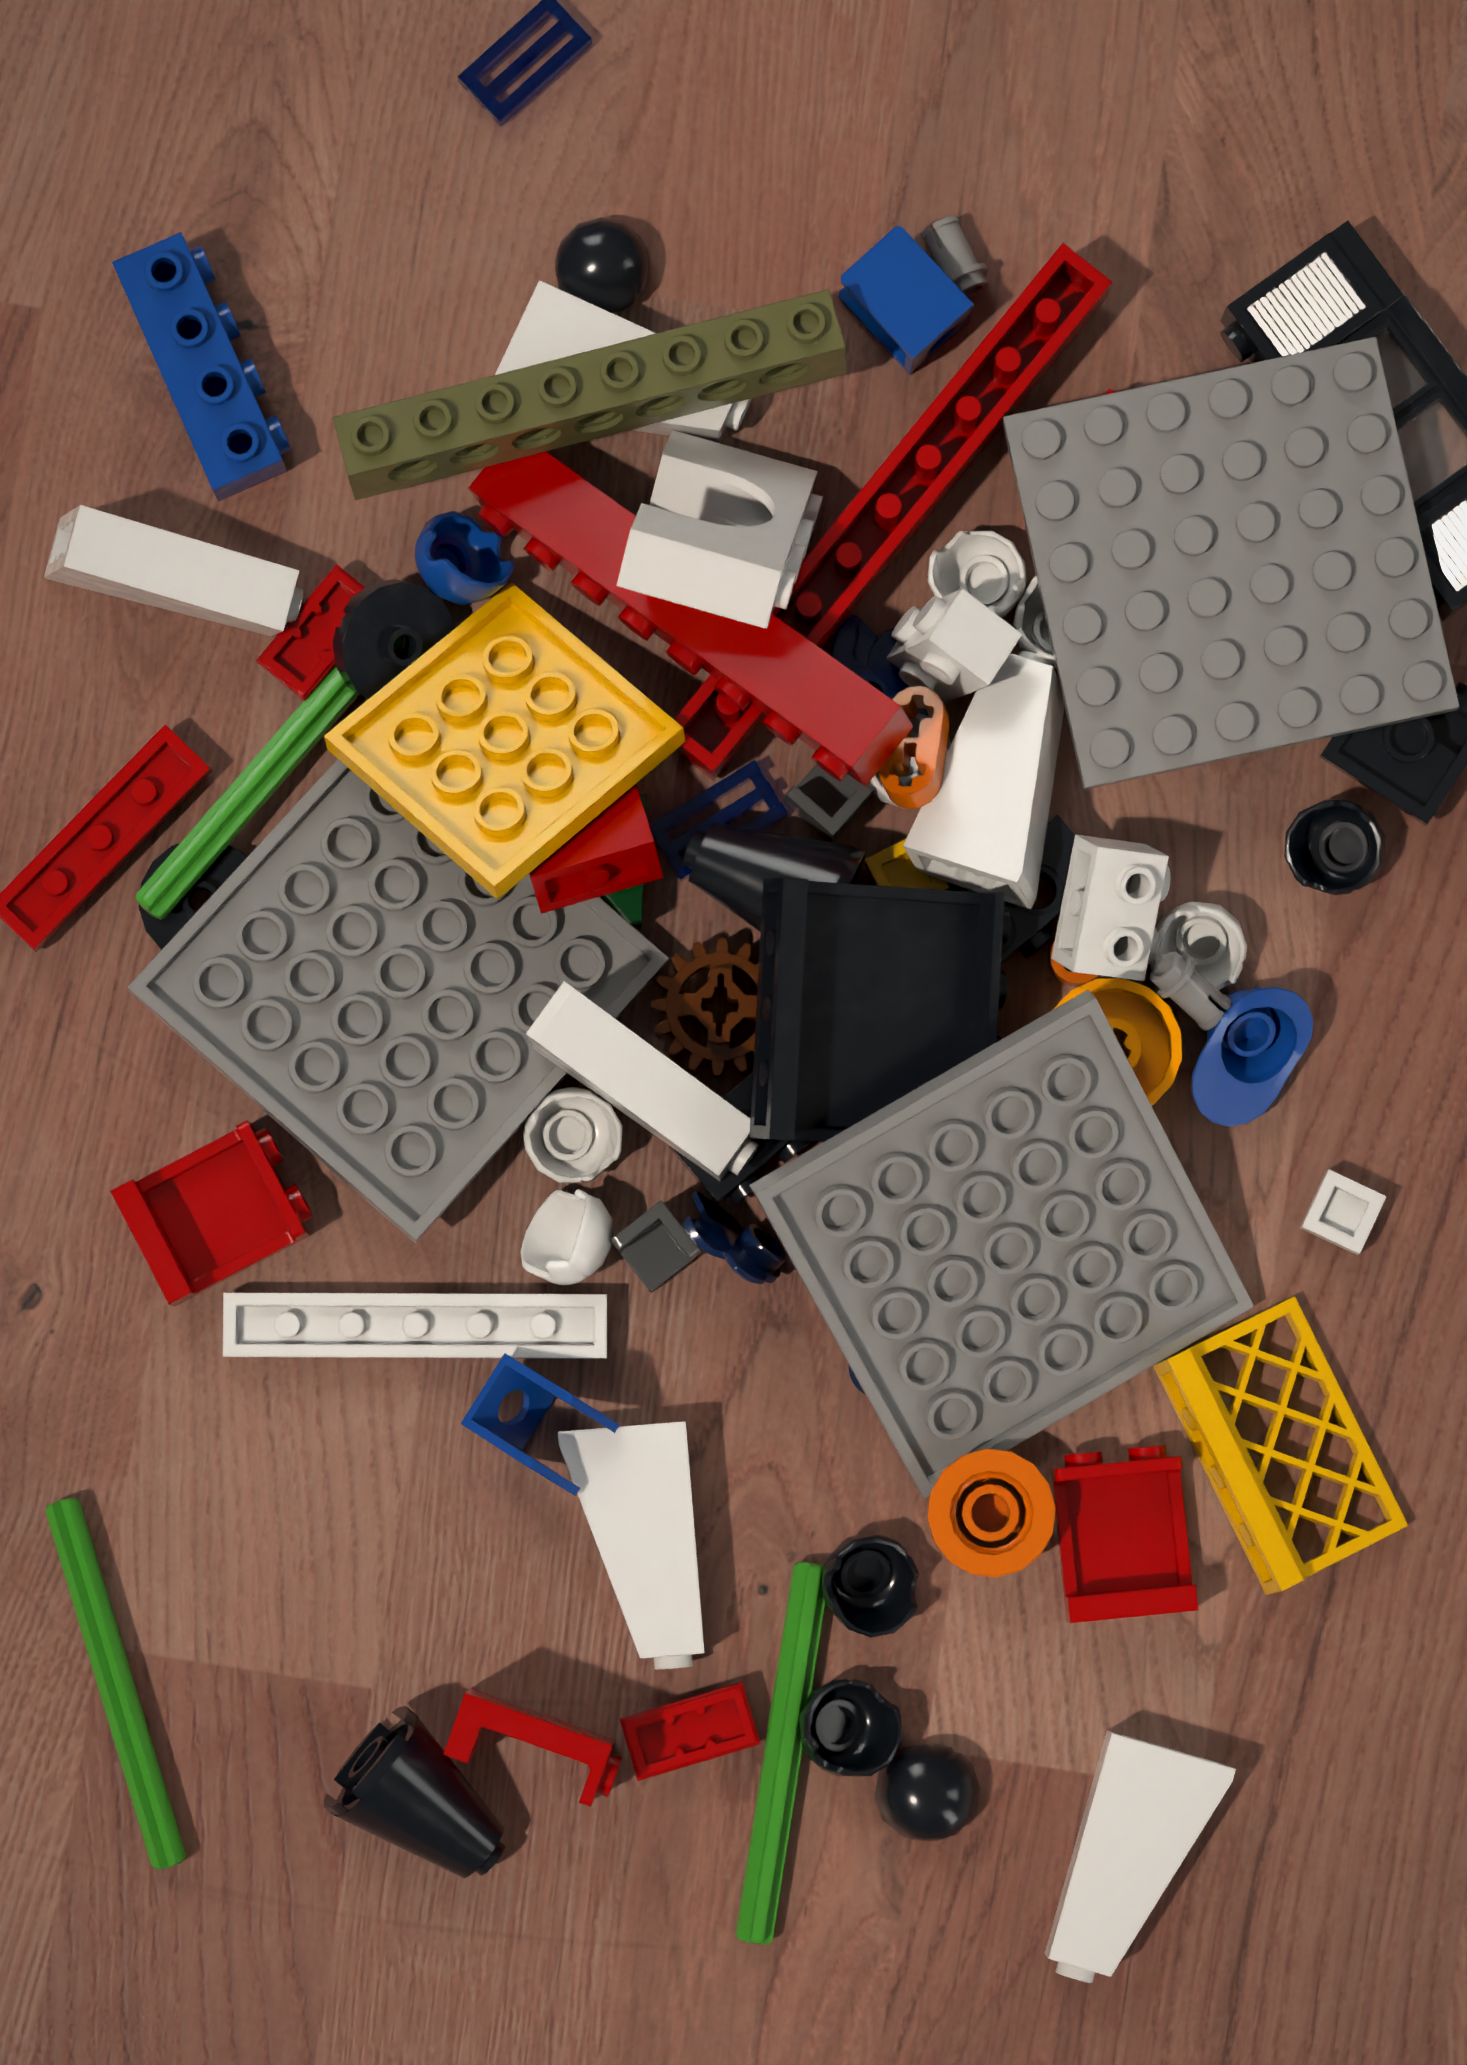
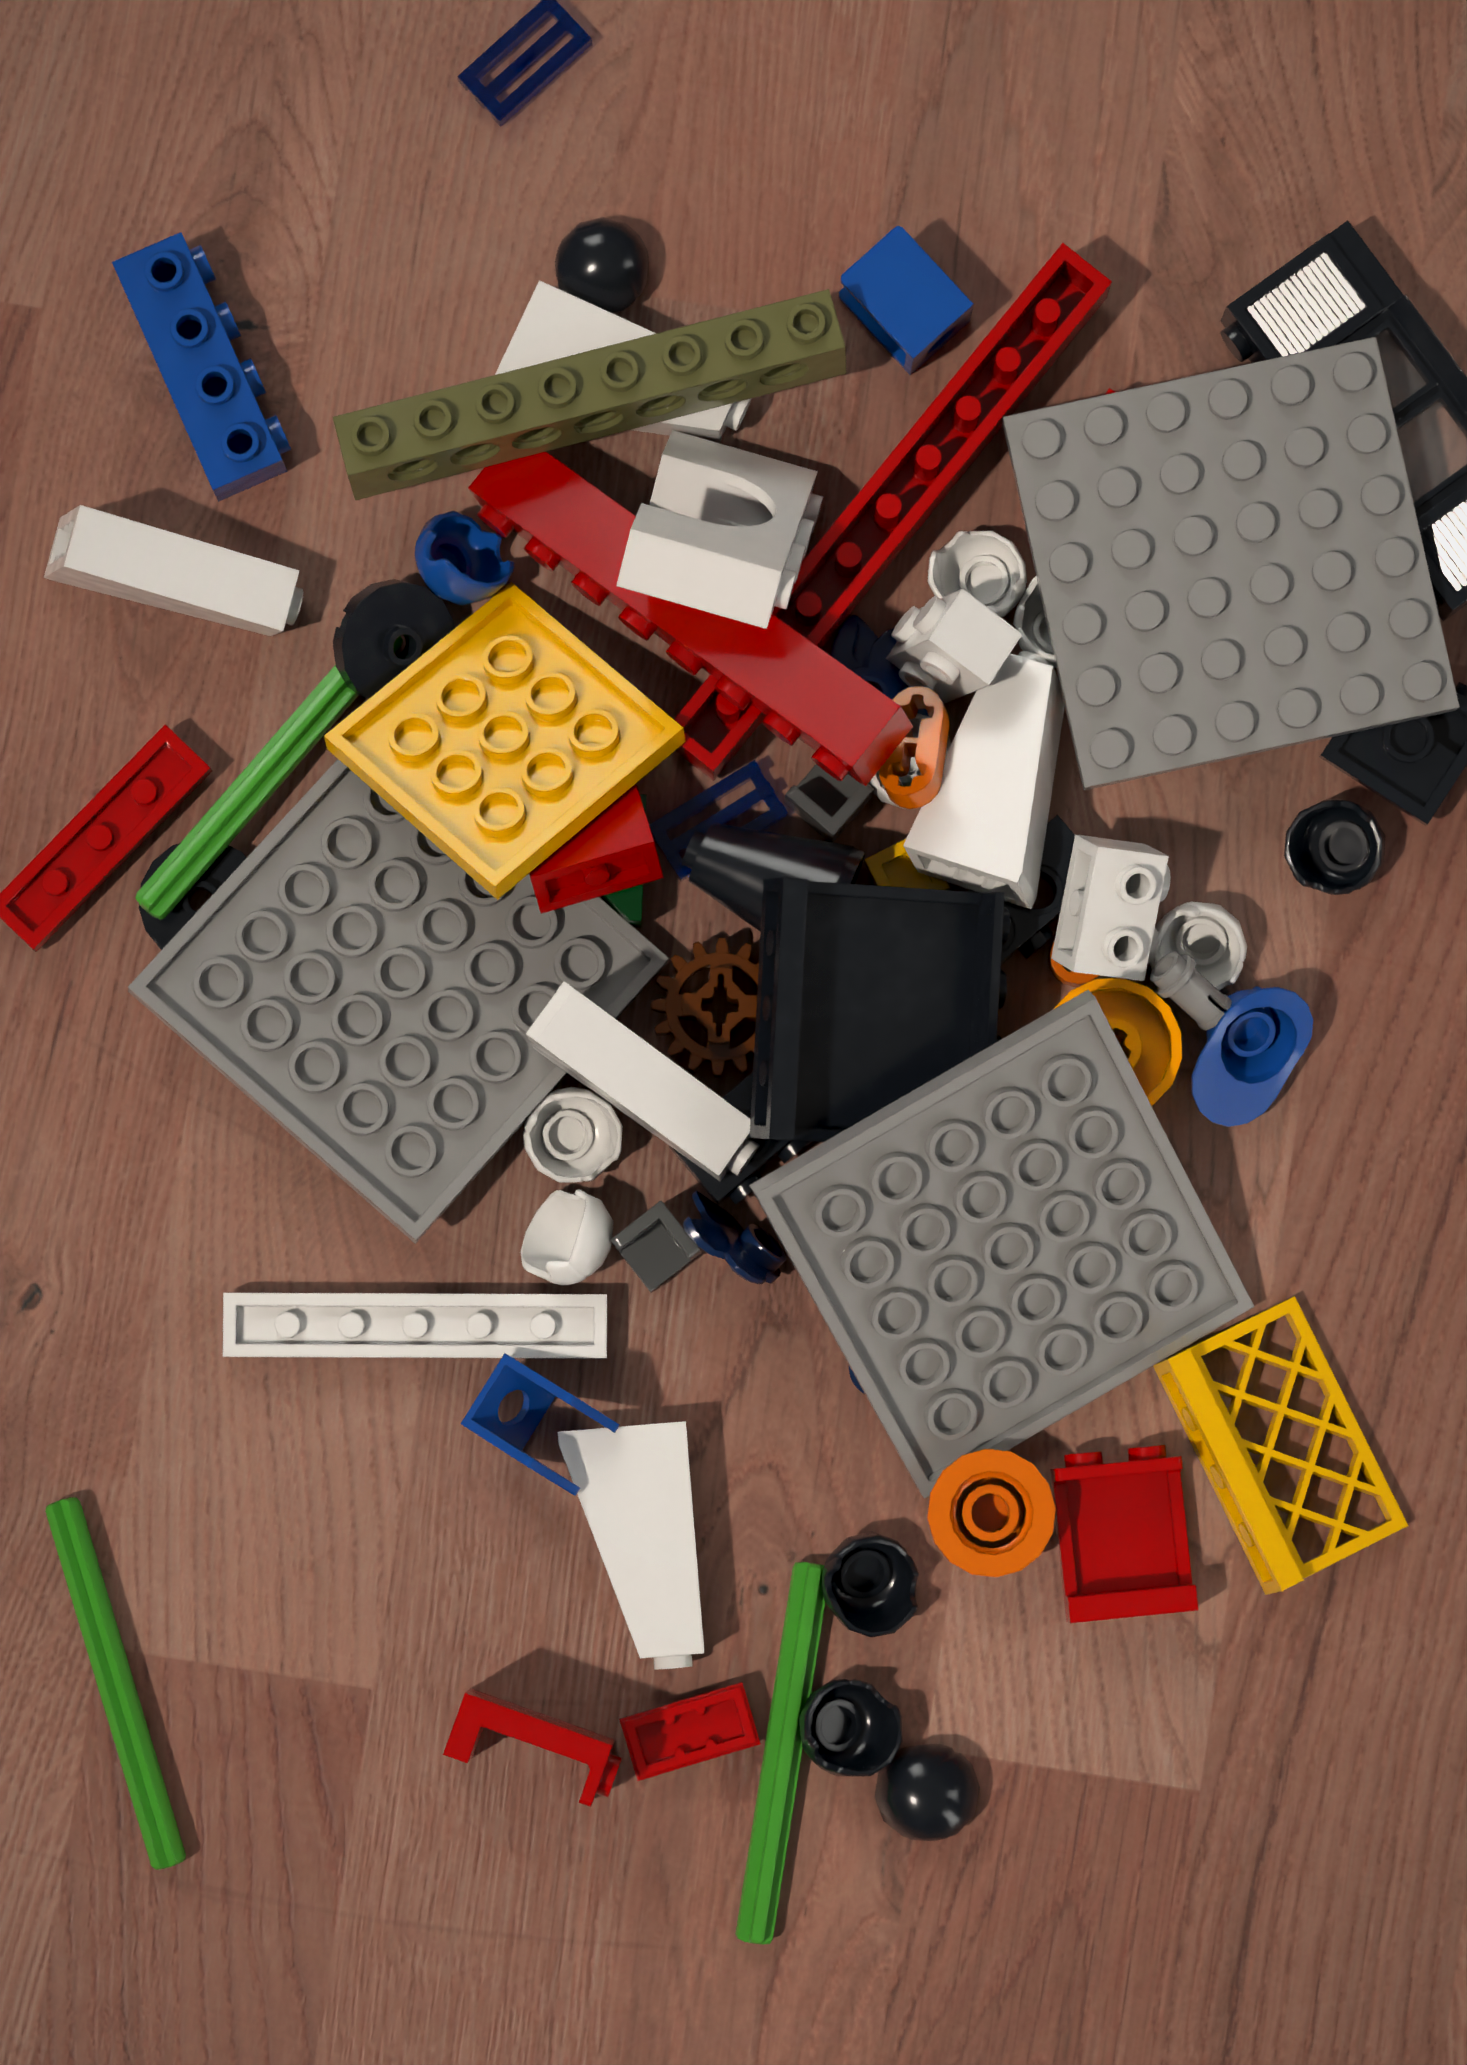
(213, 1212): red panel -> none
(304, 650): red plate -> none
(417, 1799): black cone -> none
(955, 255): light grey pin -> none
(1130, 1843): white slope -> none
(1343, 1212): white plate -> none

